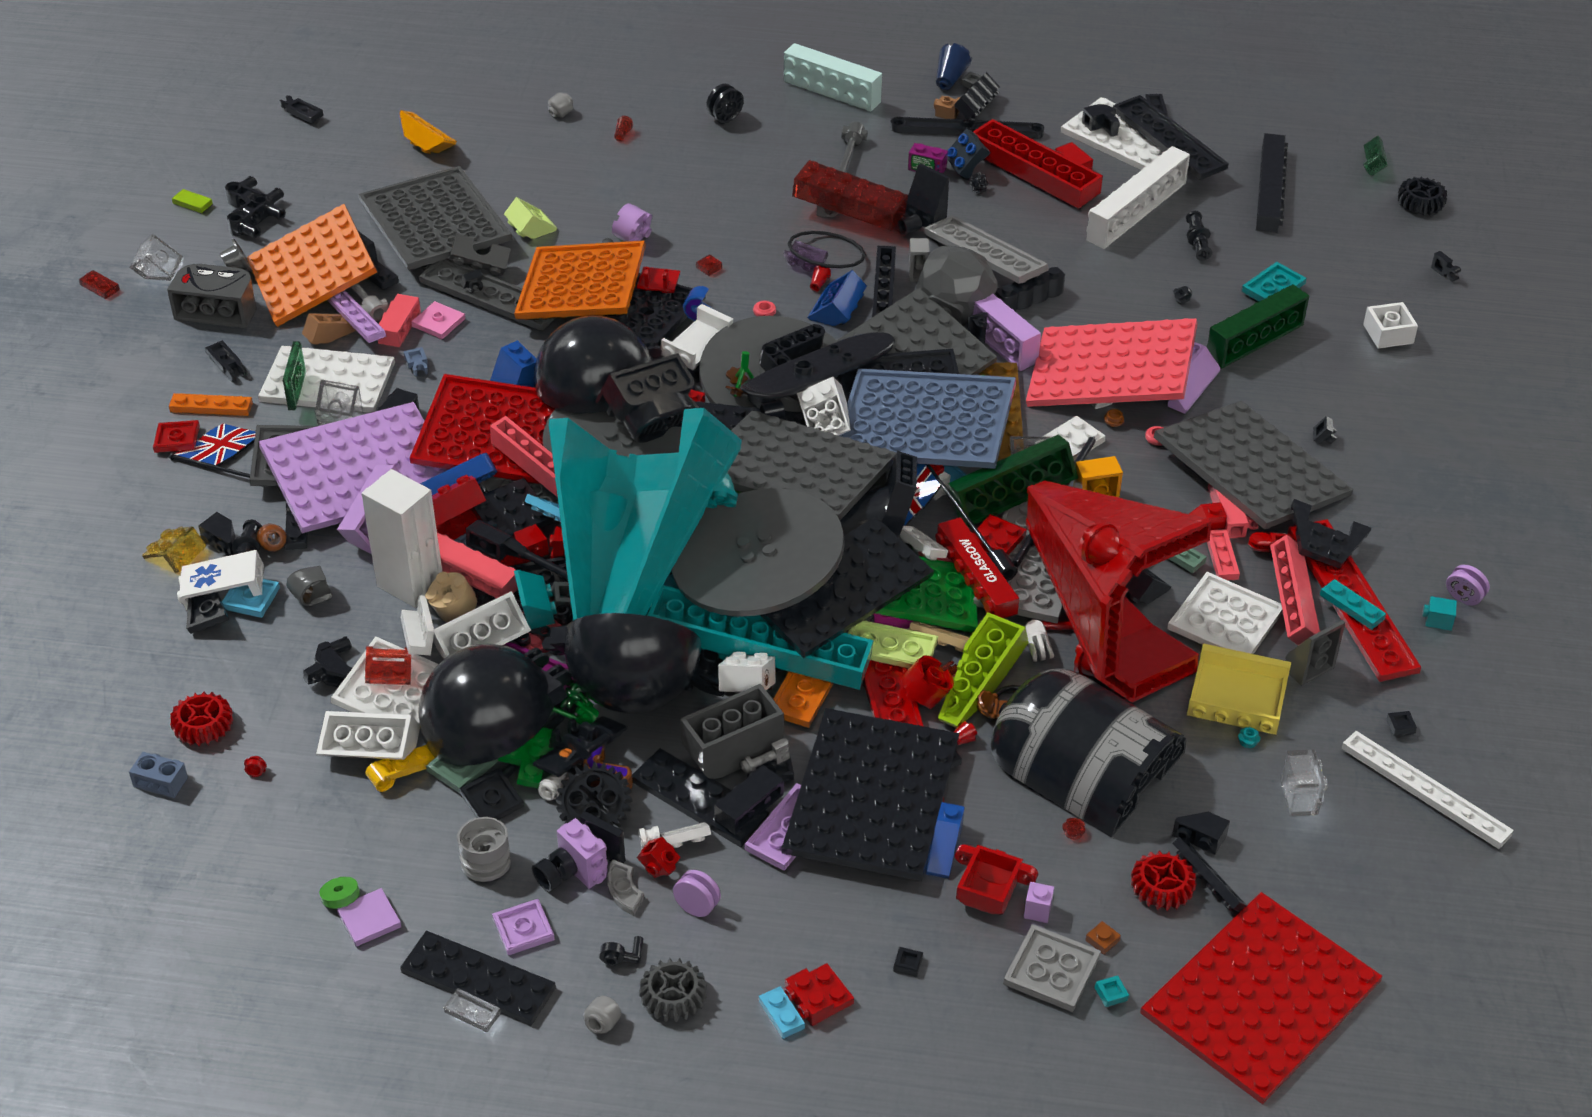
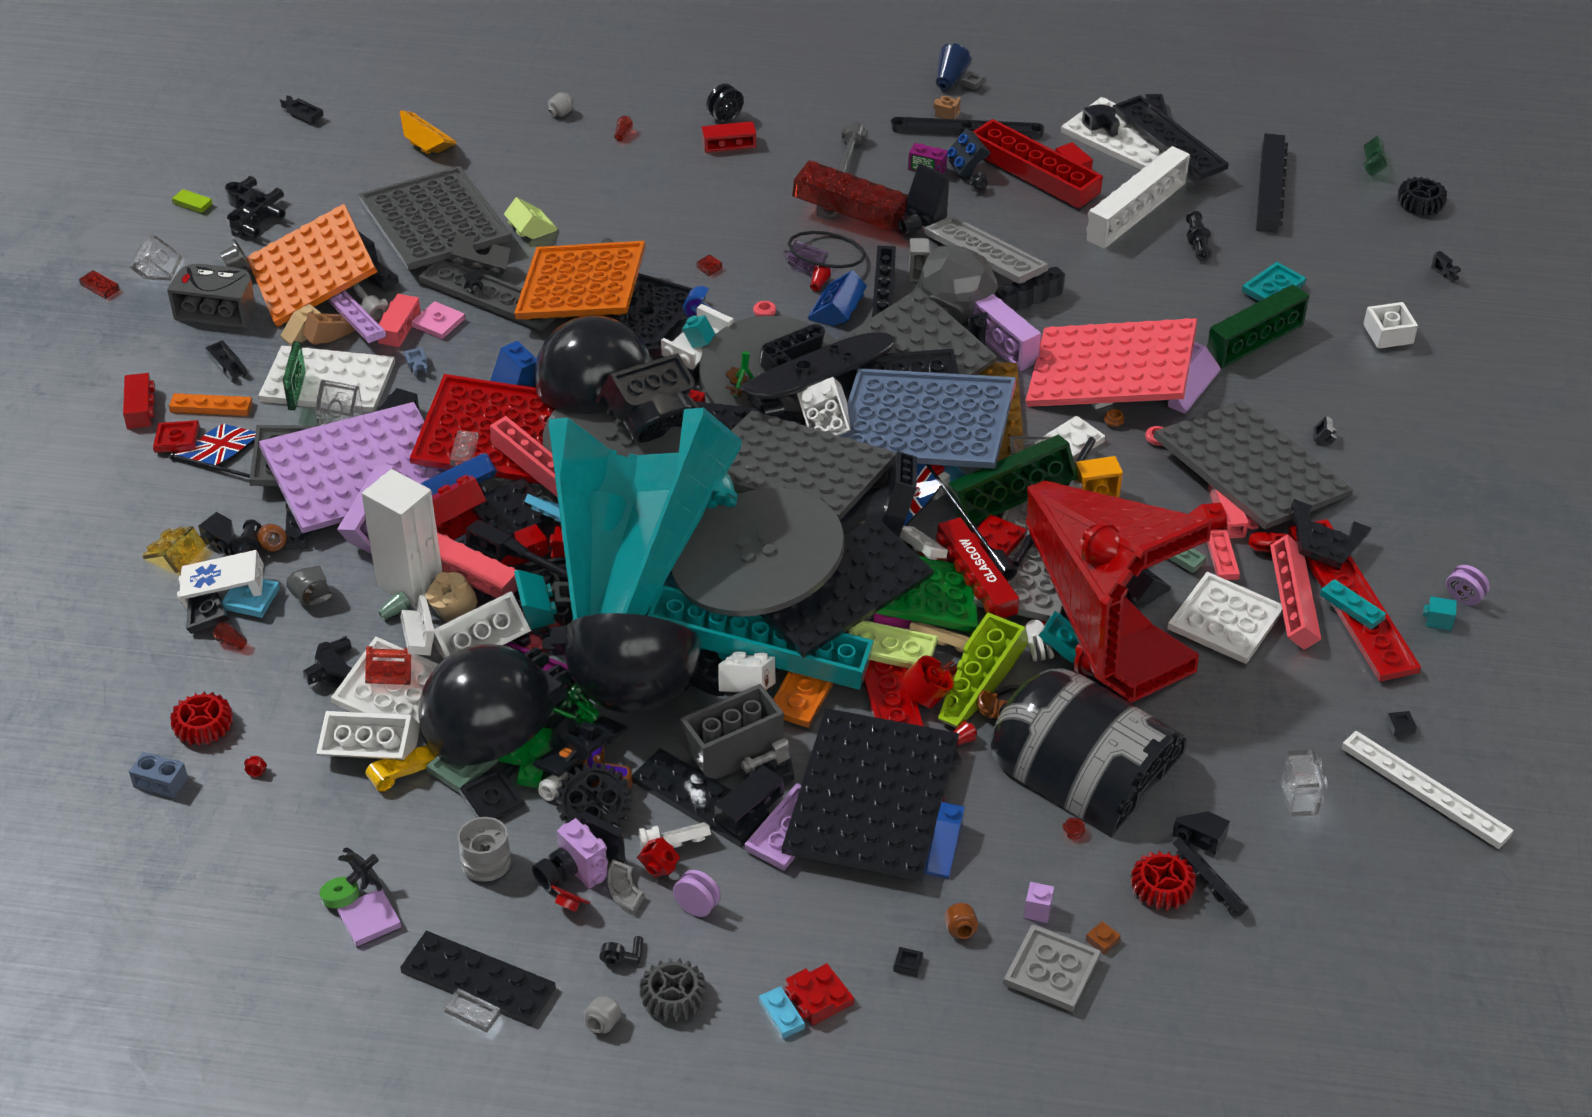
(138, 400): none -> red brick
(228, 635): none -> clear red cone
(296, 323): none -> tan slope
(361, 869): none -> black piece
(394, 606): none -> sand green cone
(463, 447): none -> clear plate
(523, 927): lavender tile -> none
(568, 899): none -> red piece
(632, 224): lavender brick -> none
(658, 279): red plate -> none
(698, 331): none -> teal brick
(728, 136): none -> red brick
(832, 77): light aqua brick -> none
(961, 921): none -> dark orange head
(977, 96): black brick -> none
(990, 877): red piece -> none
(1060, 636): none -> teal plate
(1111, 991): teal plate -> none
(1182, 294): black piece -> none
(1239, 689): light yellow panel -> none
(1249, 737): teal plate -> none
(1261, 996): red plate -> none
(1316, 654): dark grey slope -> none

